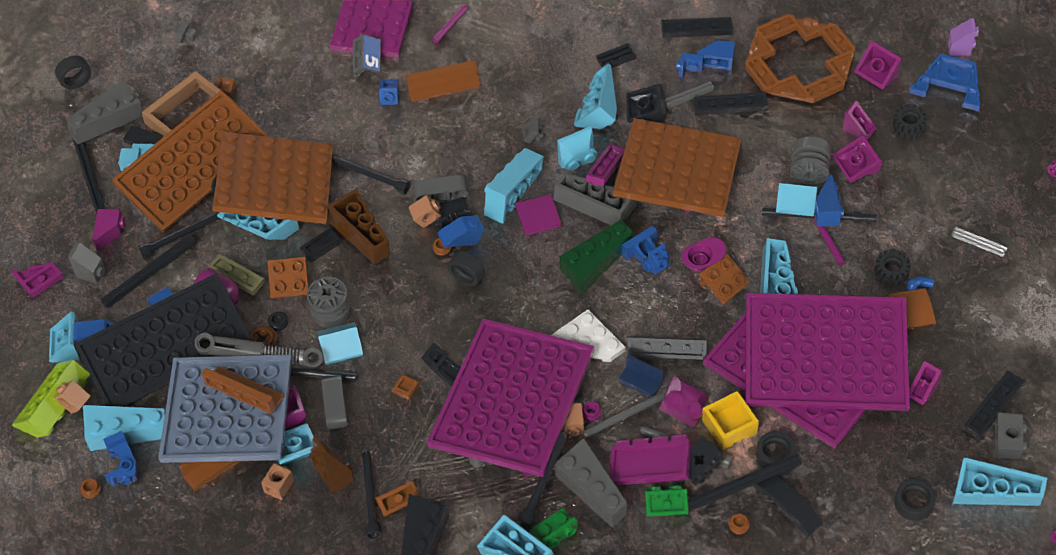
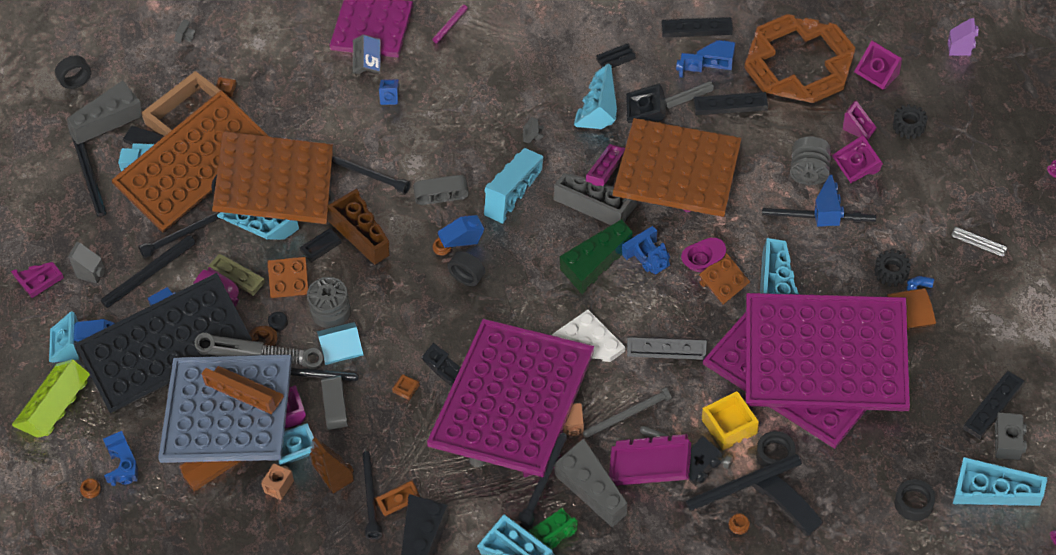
(71, 396): nougat brick -> none
(107, 227): magenta slope -> none
(135, 423): medium azure wedge -> none
(425, 211): nougat brick -> none
(443, 81): dark orange panel -> none
(450, 212): black hinge -> none
(538, 215): magenta tile -> none
(576, 149): medium azure slope -> none
(591, 406): magenta plate -> none
(641, 377): dark blue panel -> none
(666, 501): green bracket -> none
(683, 401): magenta slope -> none
(796, 199): medium azure slope -> none
(831, 245): magenta bar -> none
(925, 382): magenta slope -> none
(952, 74): blue wing -> none

